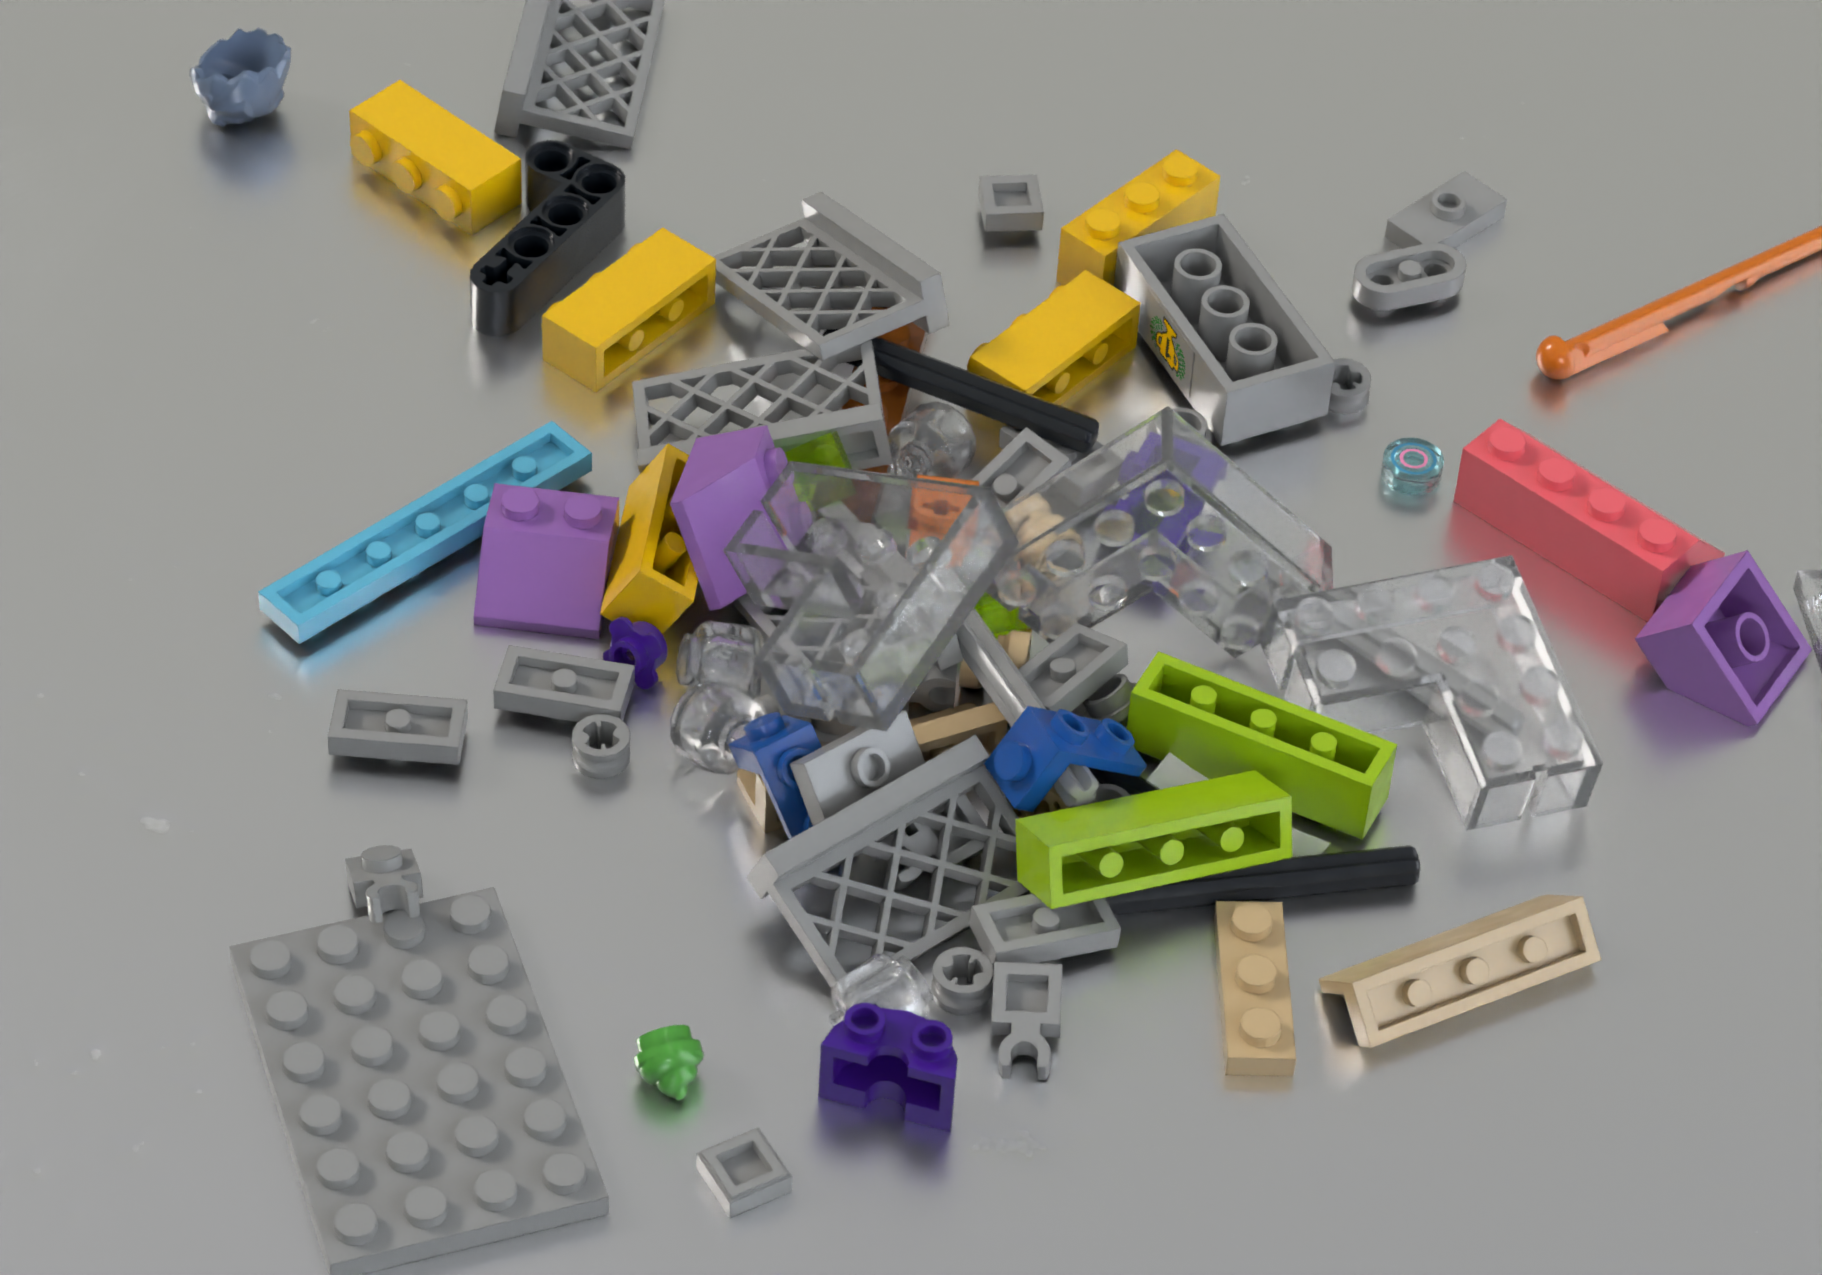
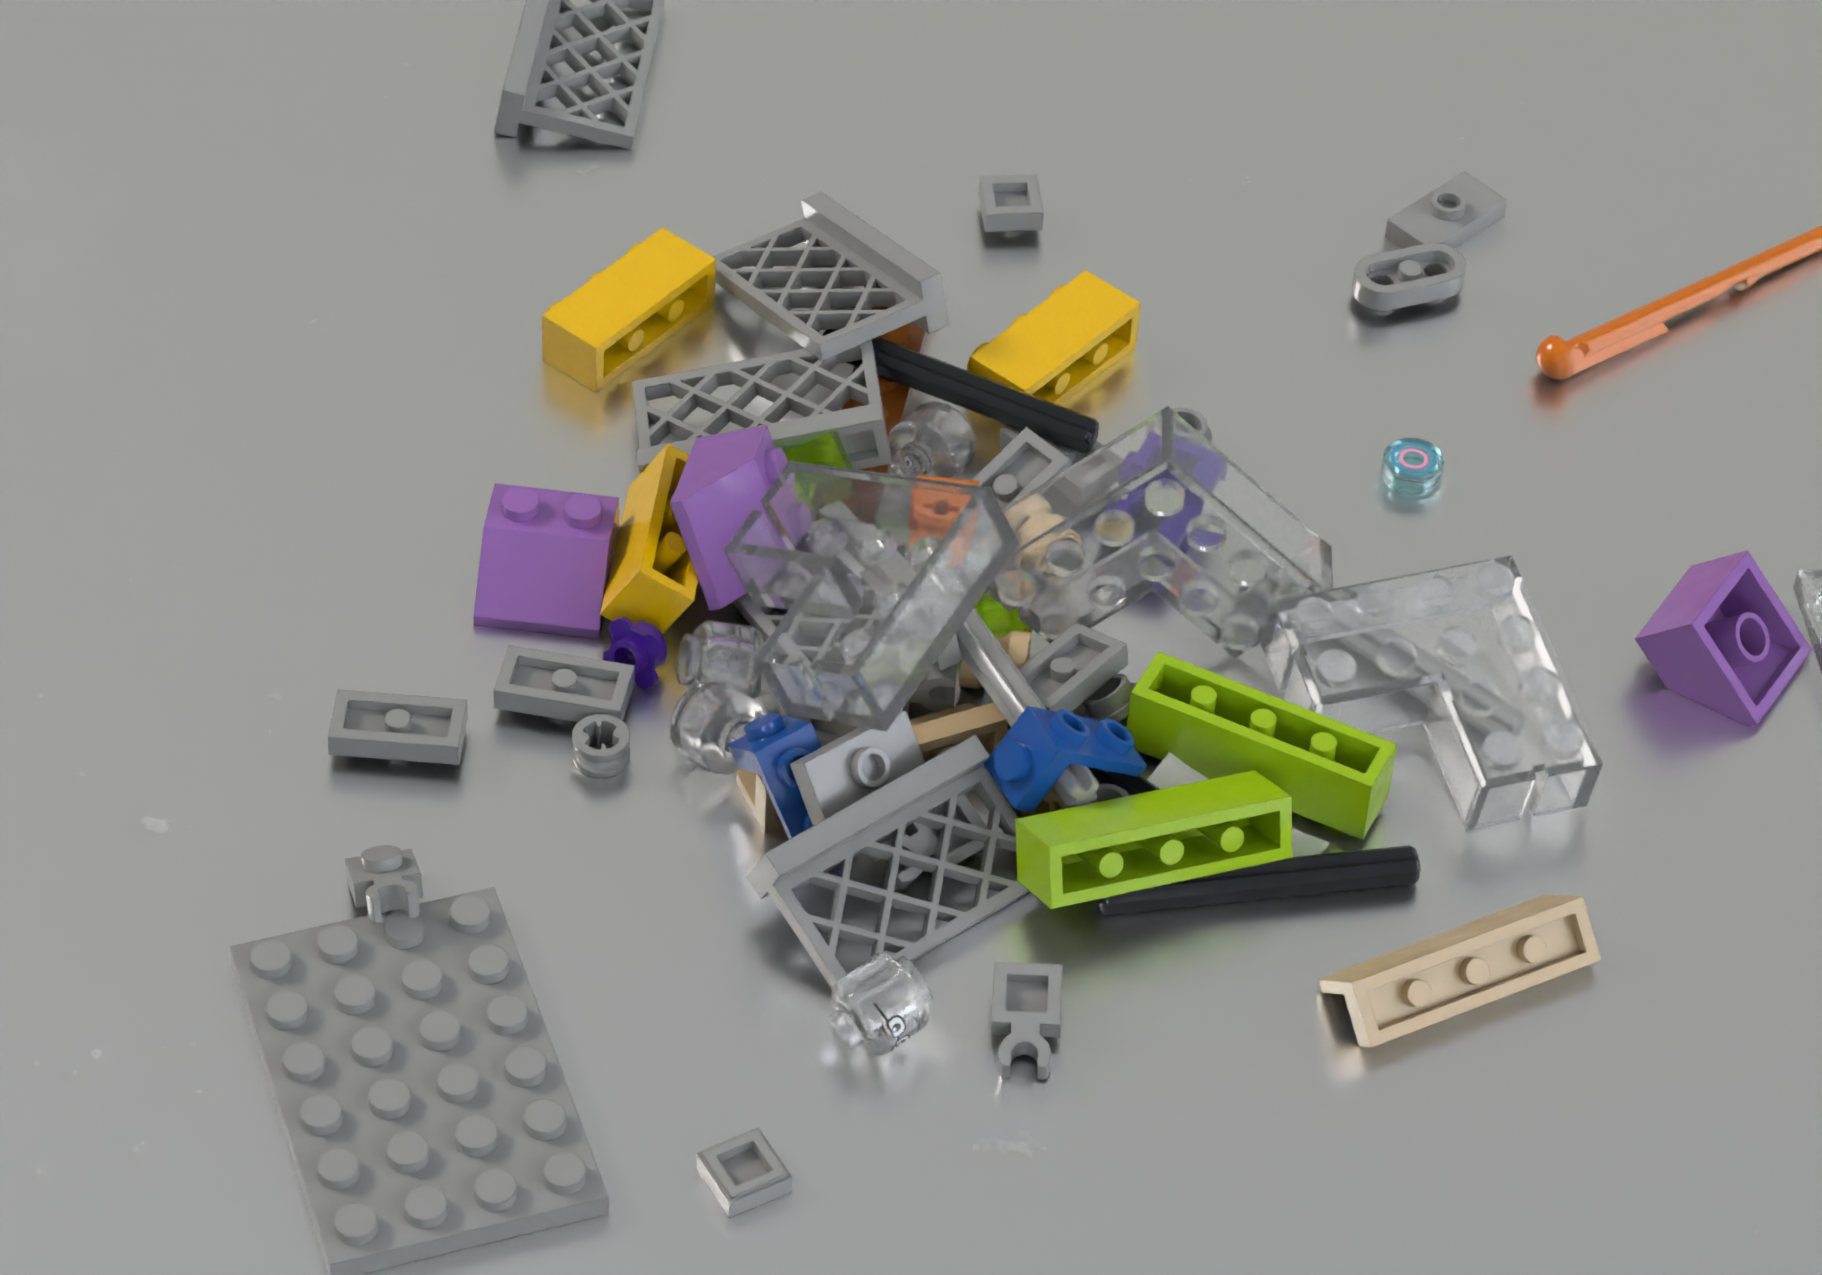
(242, 76): sand blue hair -> none
(417, 534): medium azure plate -> none
(435, 157): yellow brick -> none
(572, 218): black beam -> none
(669, 1059): bright green plate -> none
(893, 1058): dark purple cylinder -> none
(962, 998): light grey bush -> none
(1031, 932): light grey plate -> none
(1160, 198): yellow brick -> none
(1225, 329): light grey brick -> none
(1254, 989): tan plate -> none
(1358, 383): light grey bush -> none
(1576, 518): coral slope -> none

